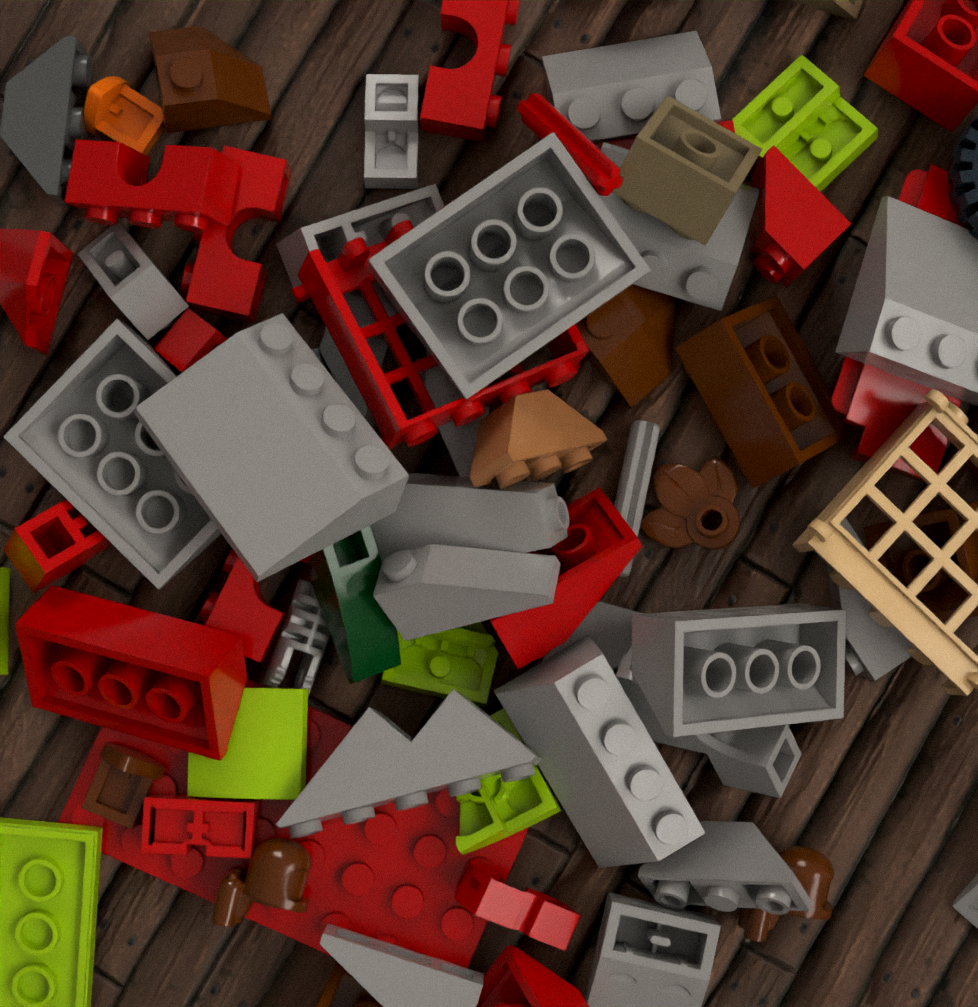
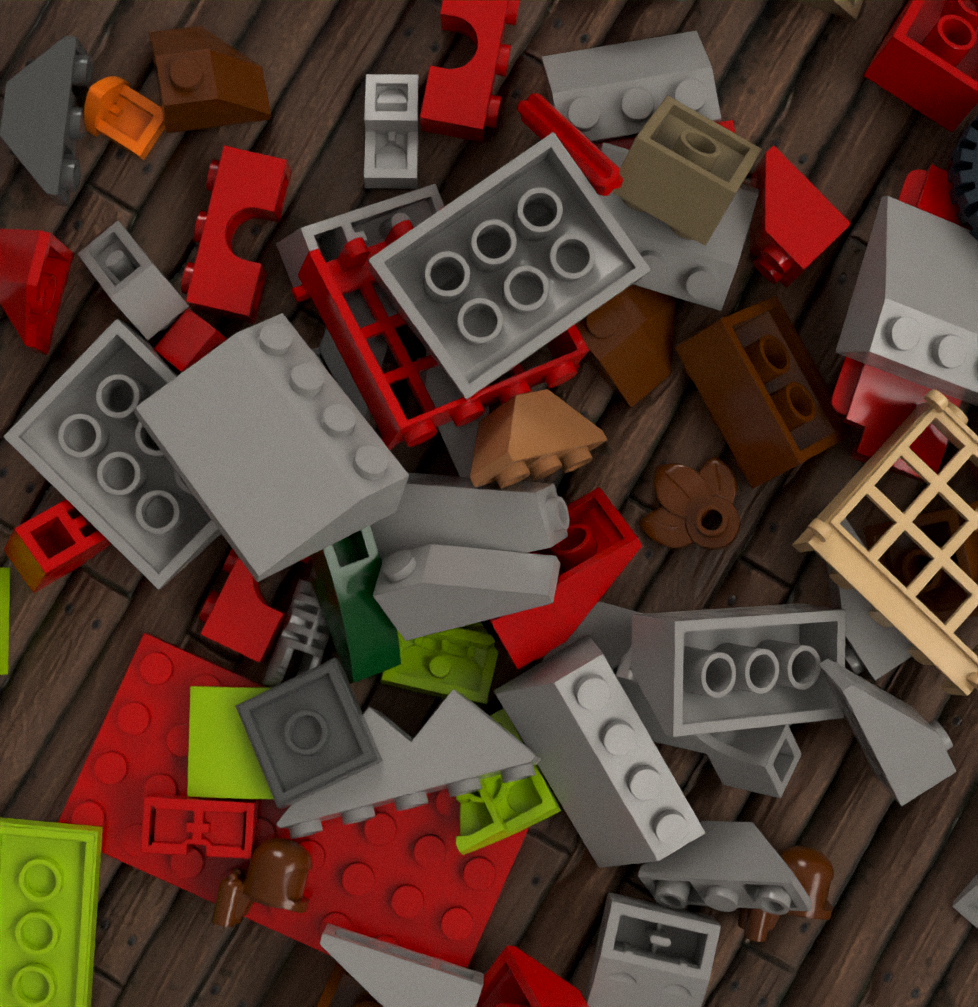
(122, 784): reddish brown tile -> none
(133, 670): red slope -> none
(190, 189): red arch -> none
(308, 733): none -> dark grey tile
(525, 911): red piece -> none
(636, 475): light grey axle -> none
(806, 123): lime slope -> none
(897, 741): none -> light grey slope

